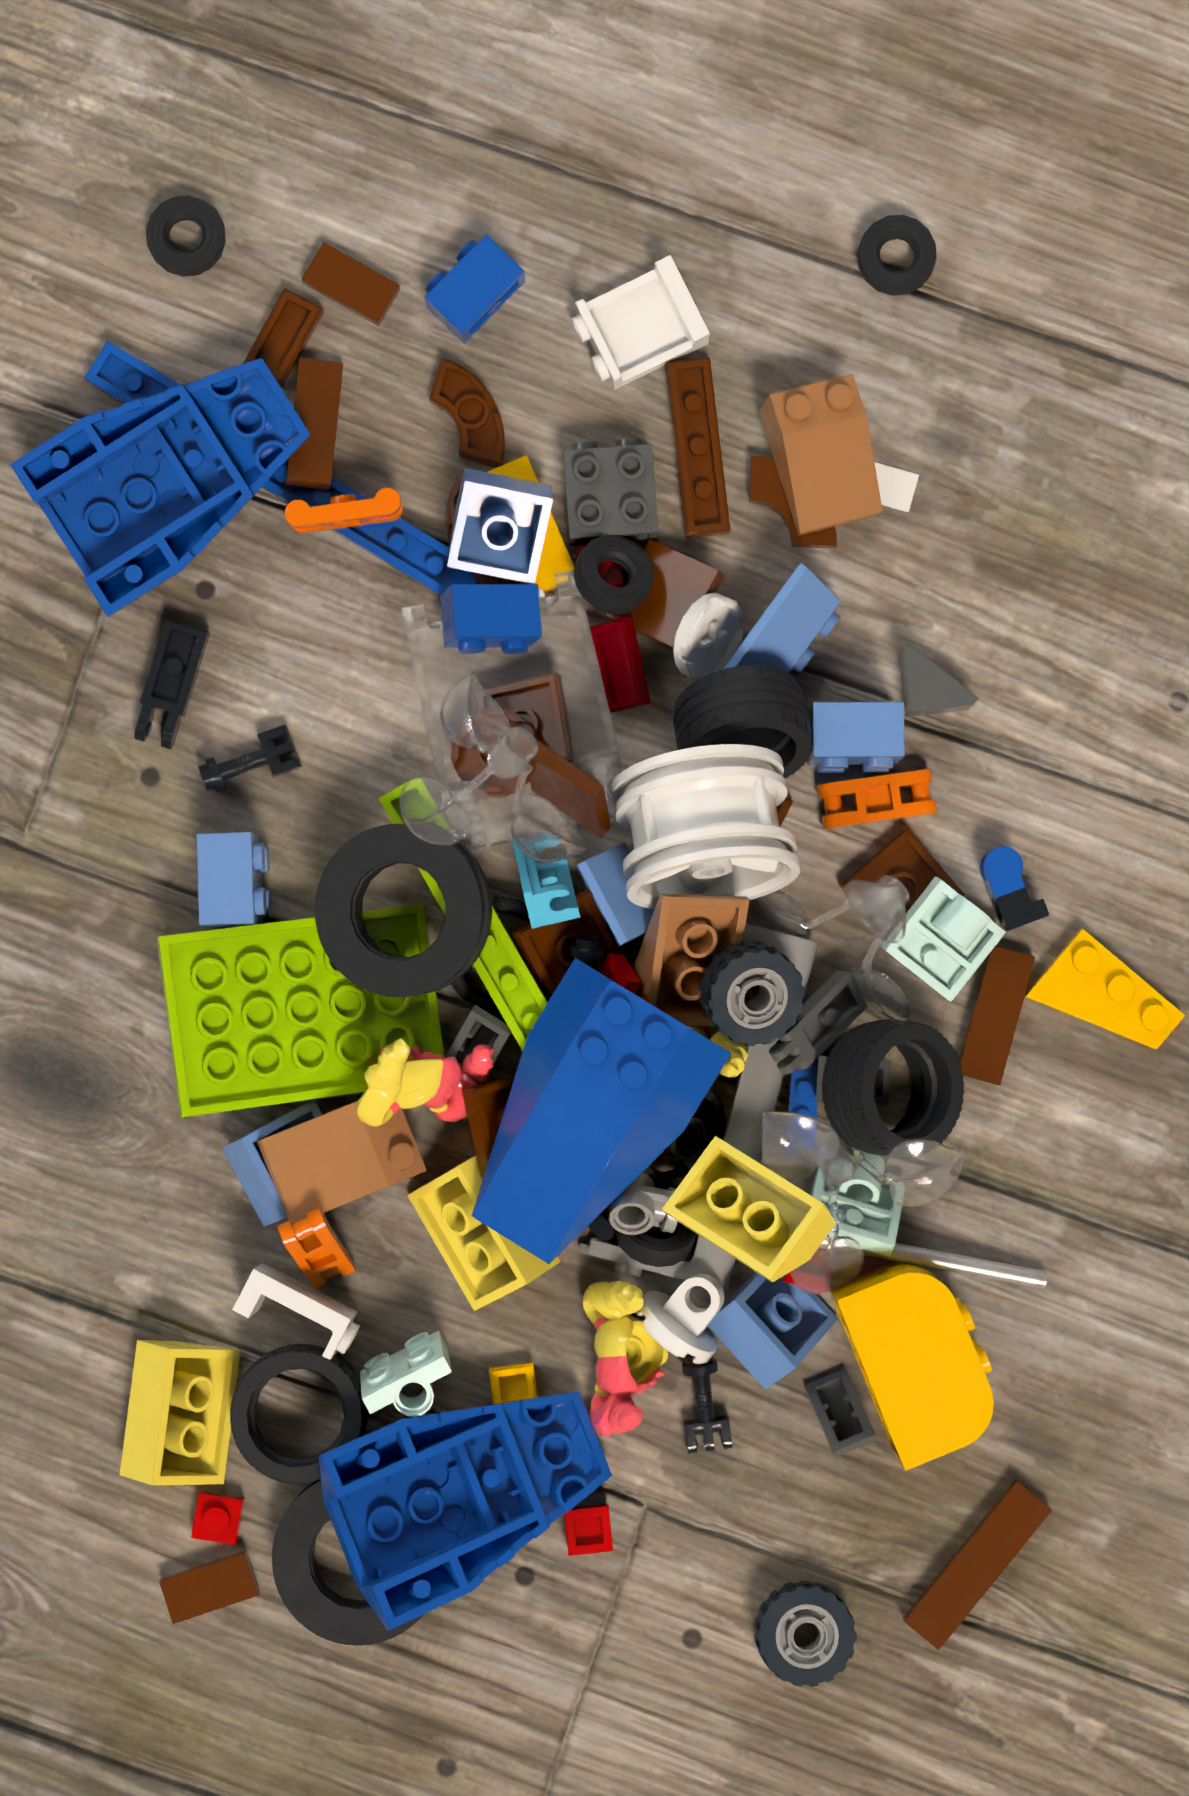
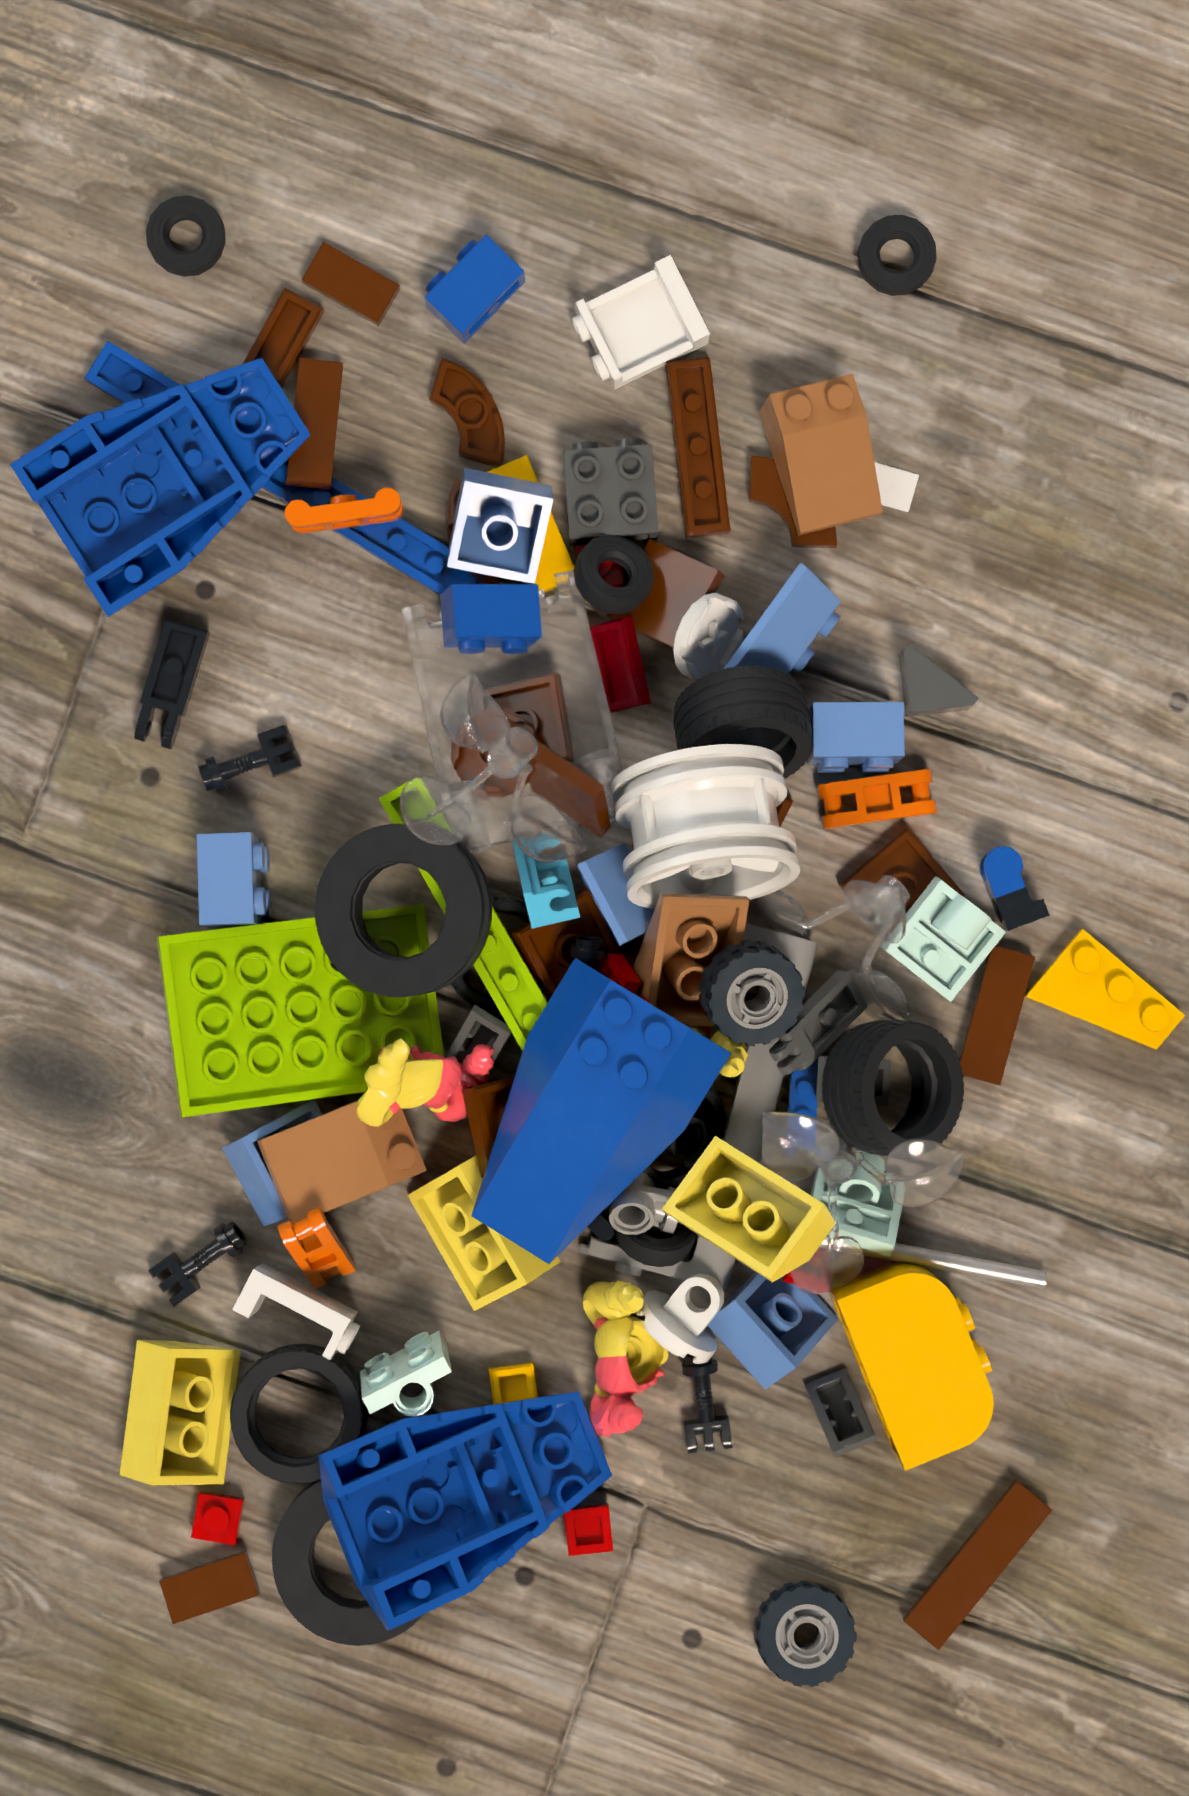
(228, 1240): none -> black hinge

